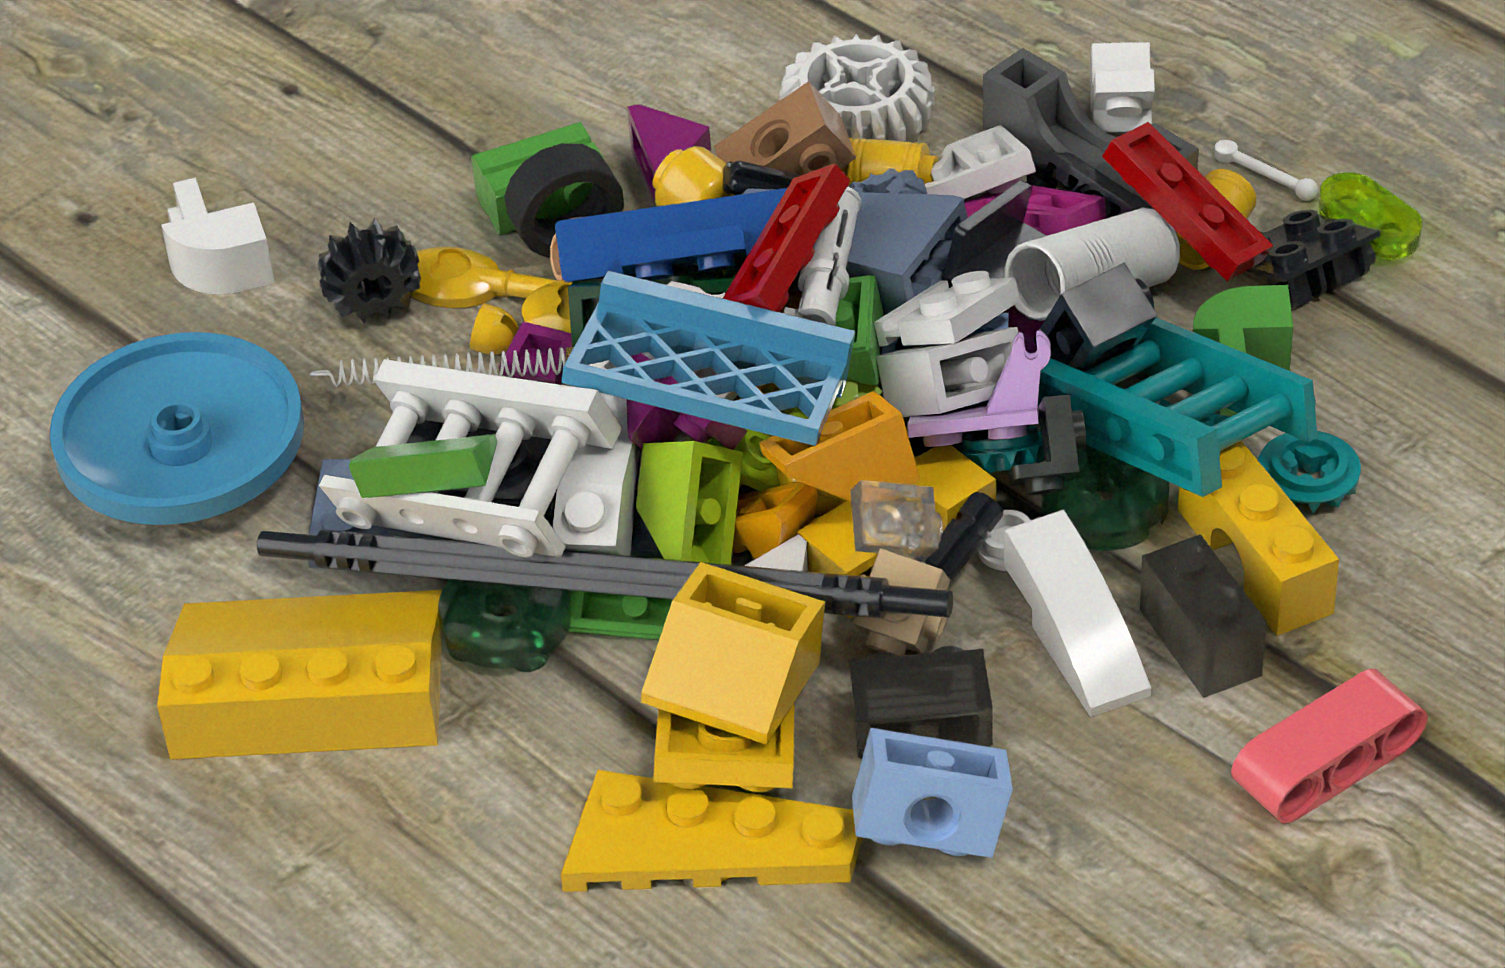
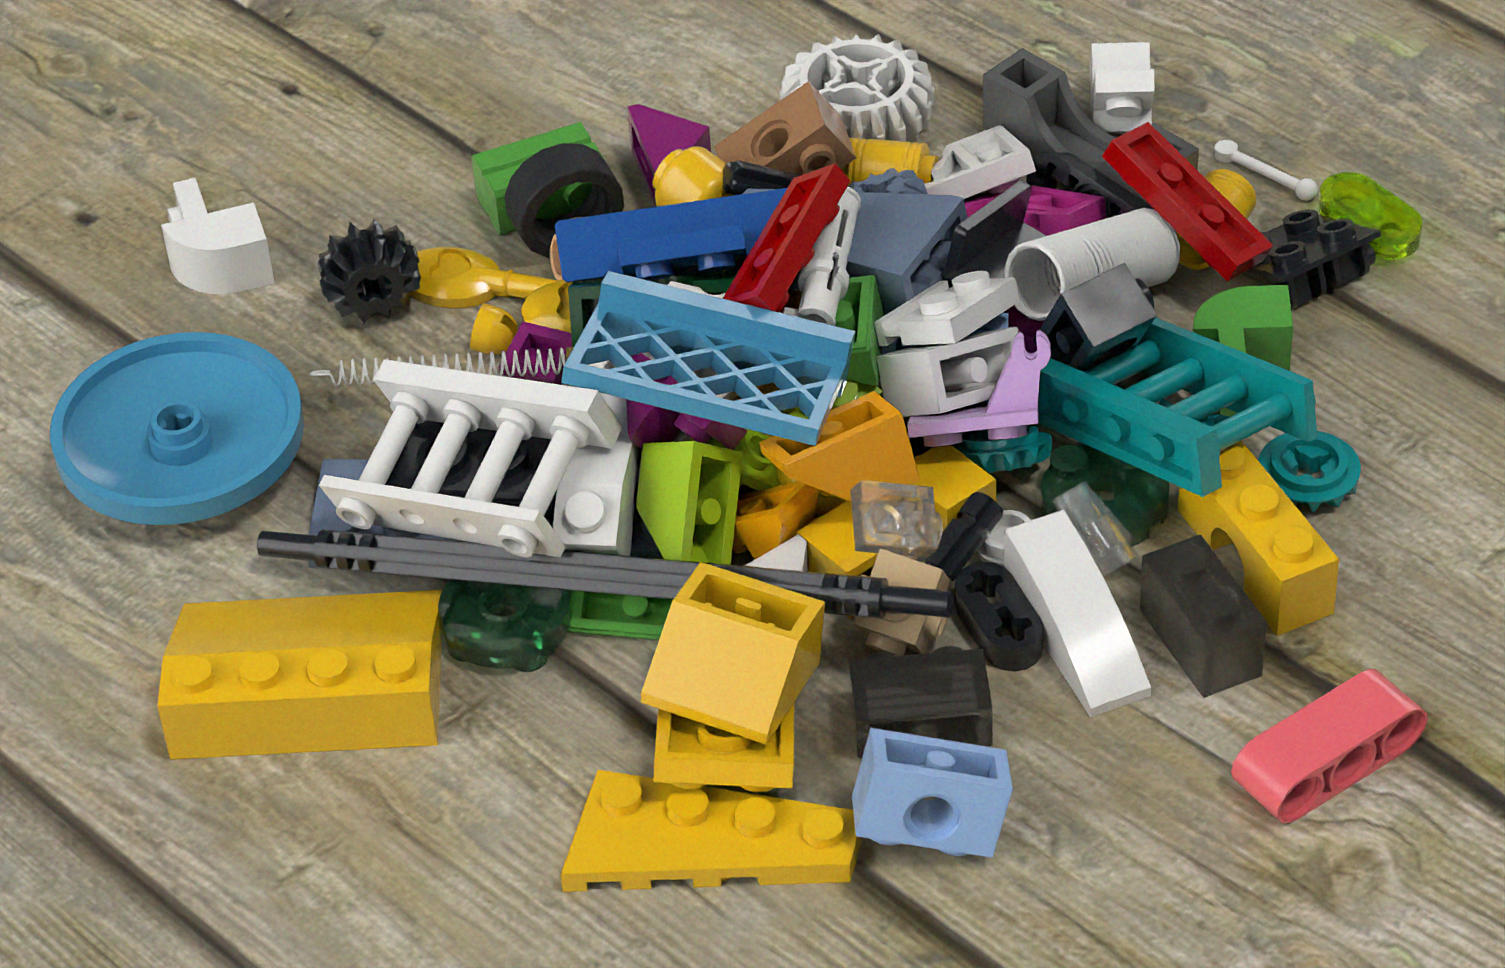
(424, 466): bright green slope -> none
(1010, 611): none -> black beam
(1062, 436): pearl dark grey bracket -> none
(1098, 527): none -> clear cone

